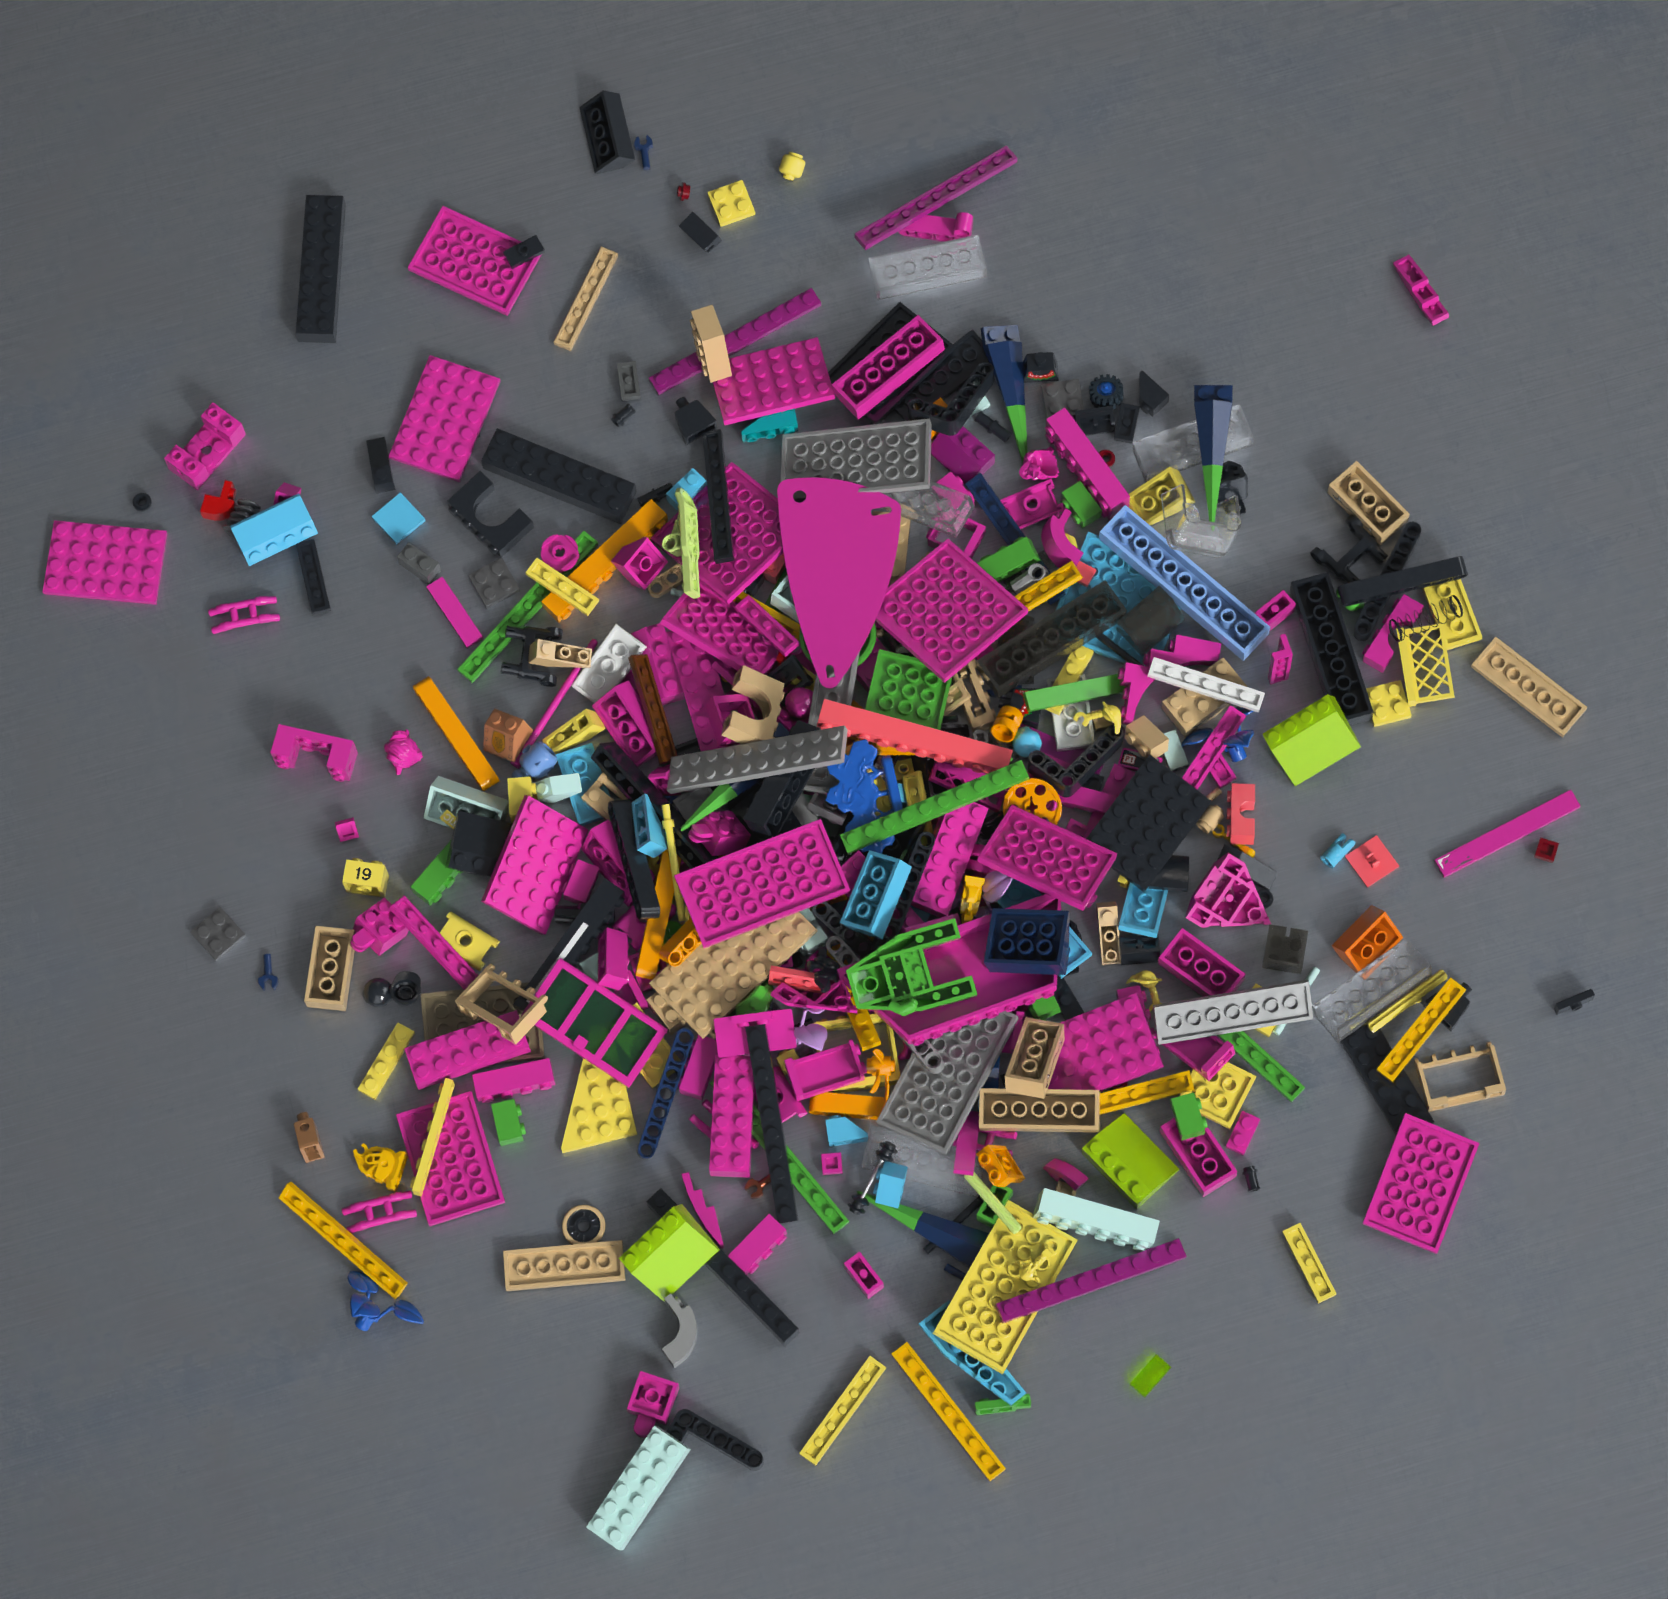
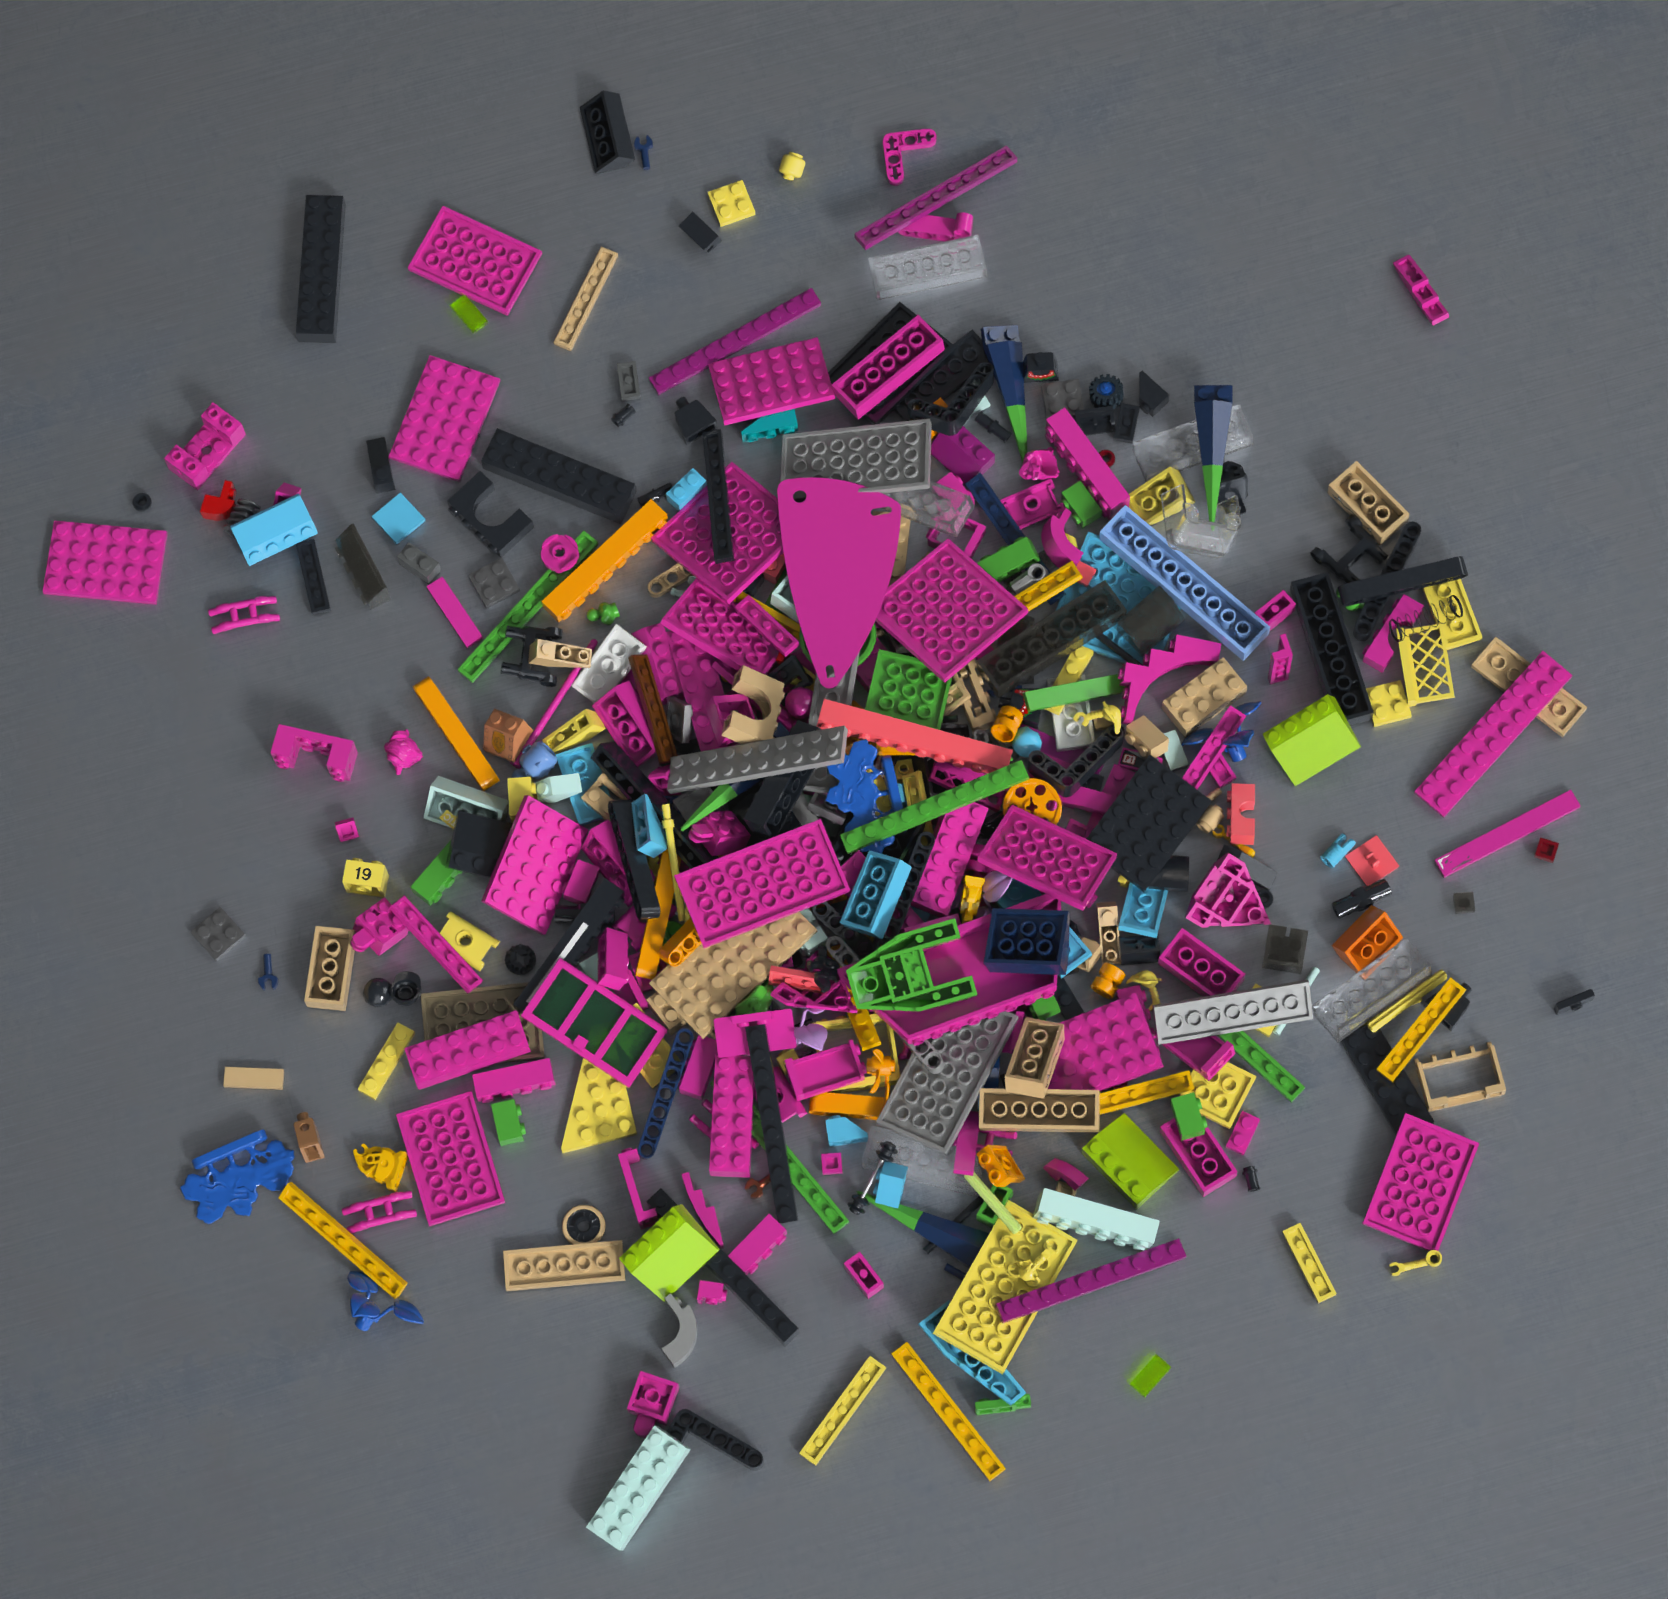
(237, 1183): none -> blue plant
(253, 1078): none -> tan tile
(362, 568): none -> clear smoke slope
(429, 1145): light yellow plate -> none
(469, 314): none -> clear neon green tile
(512, 1033): tan hinge -> none
(517, 967): none -> black gear
(524, 251): black plate -> none
(562, 586): light yellow plate -> none
(607, 612): none -> bright green animal
(639, 562): dark pink slope -> none
(645, 1218): none -> dark pink panel
(679, 719): none -> flat silver plate
(683, 191): dark red plate -> none
(685, 542): yellowish green piece -> none
(710, 343): tan brick -> none
(711, 1292): none -> dark pink brick
(901, 145): none -> dark pink beam
(905, 1008): bright green arm -> none
(1095, 948): none -> tan brick
(1109, 978): none -> light orange wheel
(1206, 684): white plate -> none
(1361, 898): none -> black piece
(1418, 1263): none -> light yellow brick
(1464, 902): none -> clear smoke plate
(1493, 734): none -> dark pink plate

